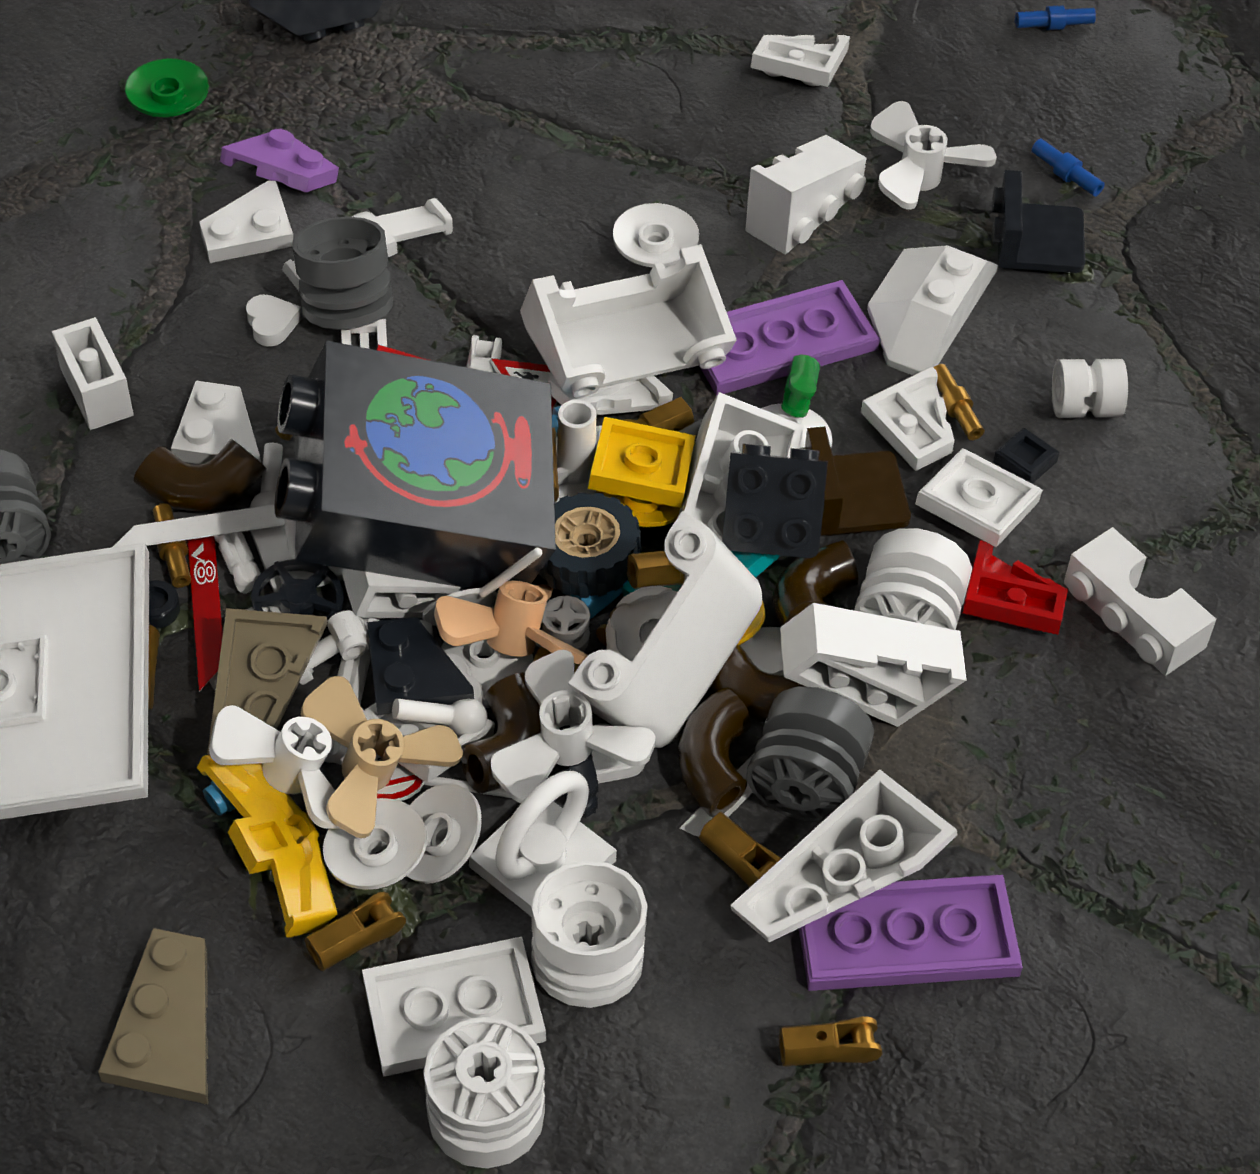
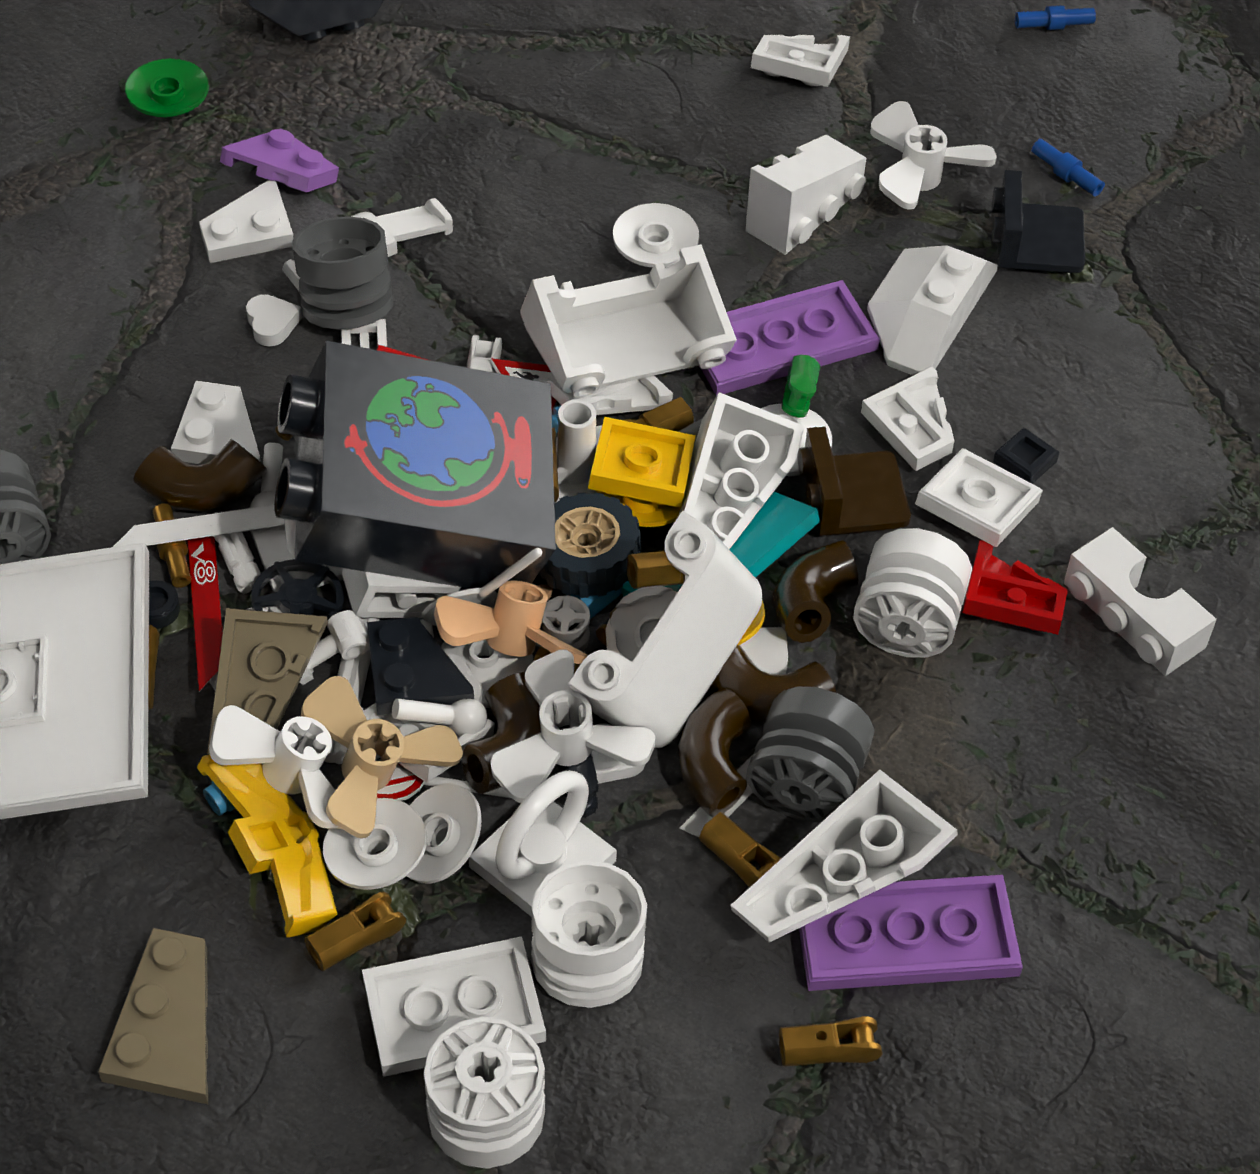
(93, 373): white brick -> none
(774, 502): black bracket -> none
(873, 660): white wedge -> none
(958, 403): pearl gold bar -> none
(1091, 388): white wheel -> none

